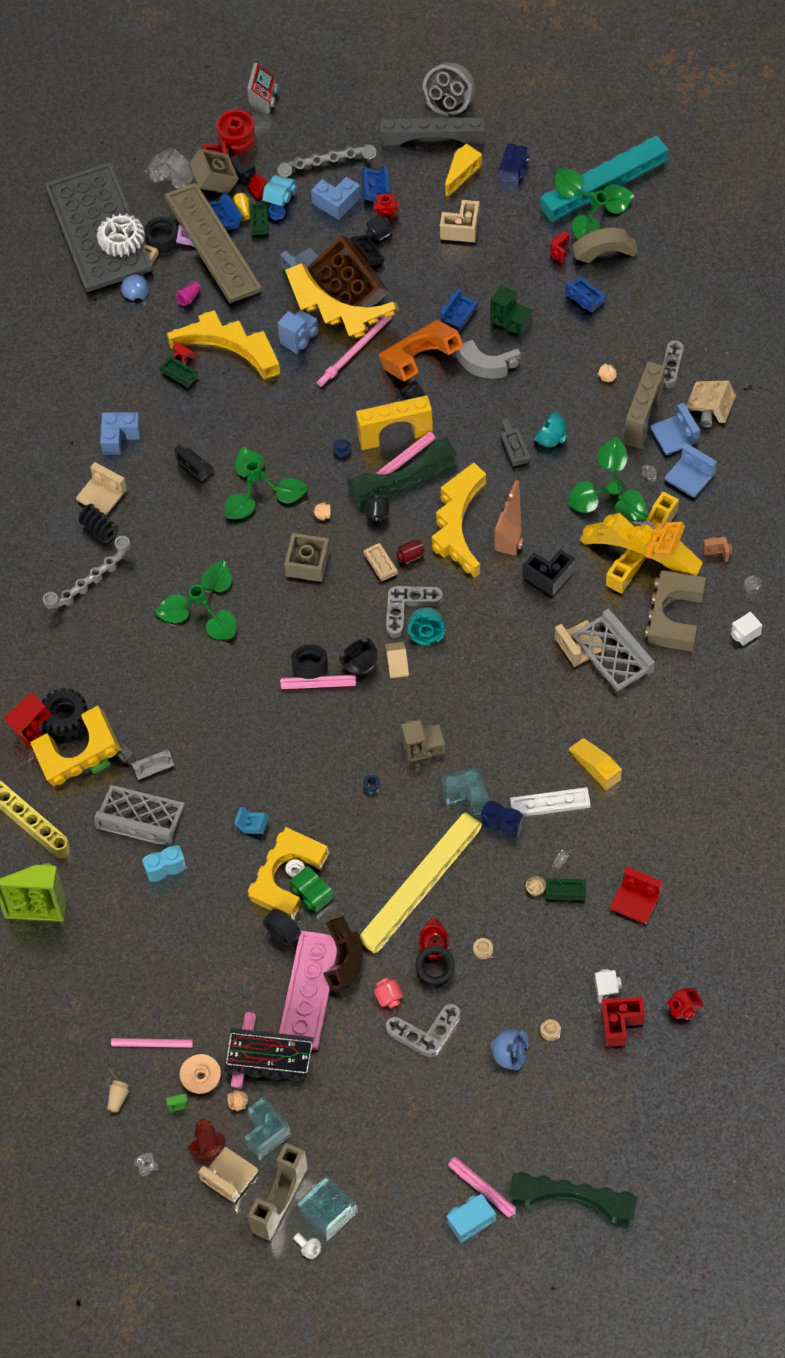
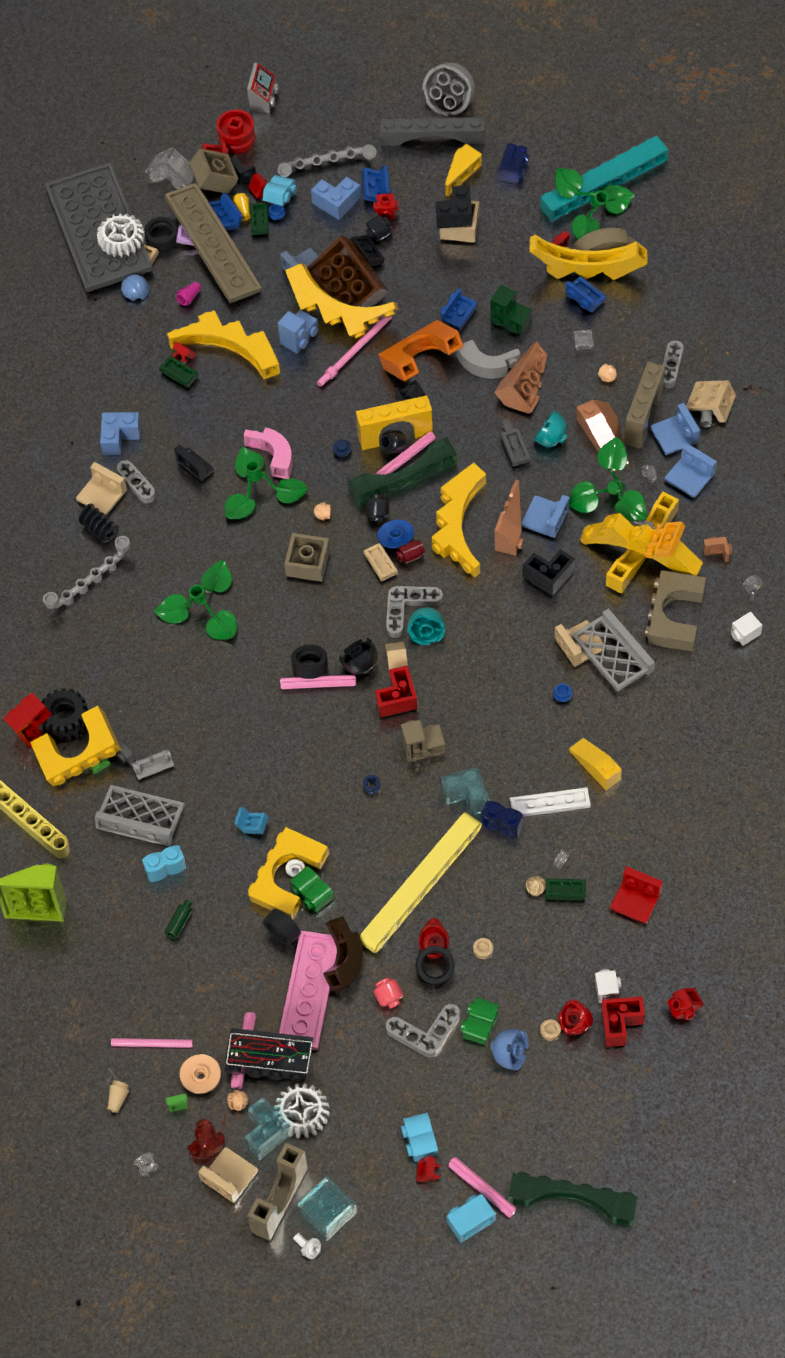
(135, 474): none -> light grey beam
(178, 920): none -> dark green cylinder
(276, 445): none -> bright pink arch
(320, 1107): none -> white gear
(393, 442): none -> black head
(395, 533): none -> blue dish
(398, 697): none -> red brick
(420, 1137): none -> medium azure brick
(426, 1169): none -> red tile
(456, 211): none -> black brick
(480, 1020): none -> green brick
(522, 382): none -> nougat wedge
(545, 515): none -> medium blue bracket
(562, 693): none -> blue plate
(583, 339): none -> clear plate
(583, 1018): none -> red hair
(599, 422): none -> nougat wedge
(611, 262): none -> yellow arch

